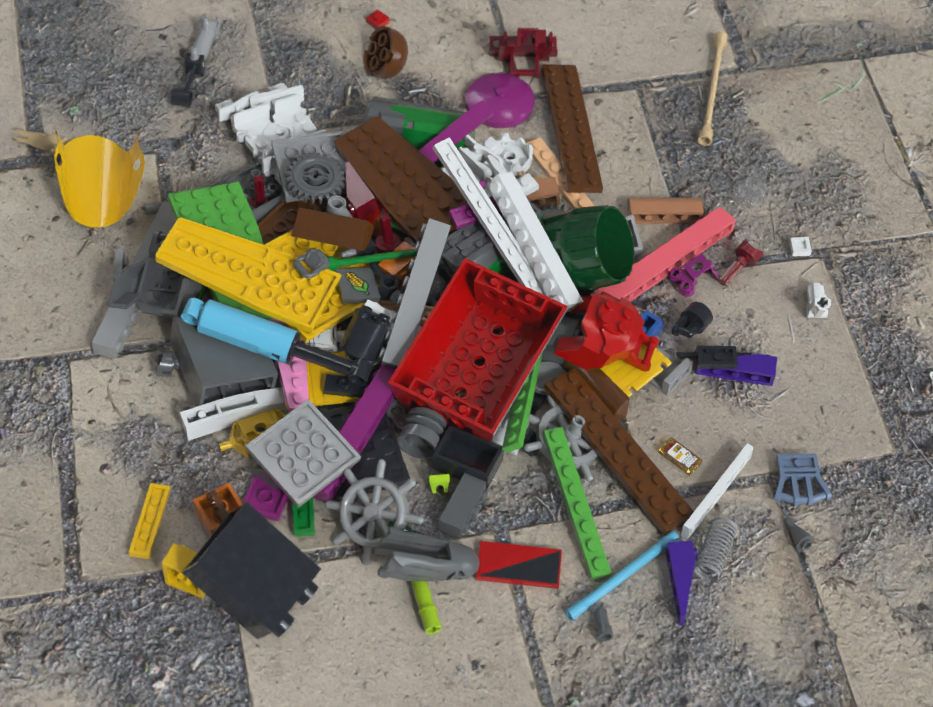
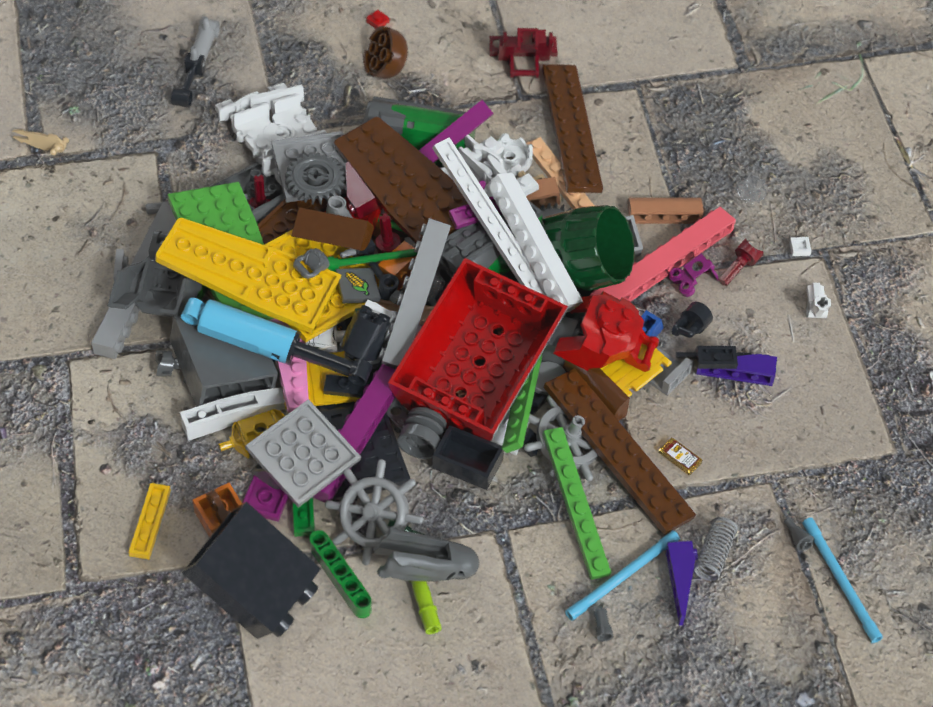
(98, 178): yellow piece -> none
(174, 563): yellow brick -> none
(341, 582): none -> green beam
(435, 480): lime tile -> none
(463, 506): dark grey brick -> none
(505, 96): magenta dish -> none
(519, 564): tile -> none
(706, 134): tan hose -> none
(717, 491): white tile -> none
(800, 467): sand blue plate -> none
(868, 624): none -> medium azure piece

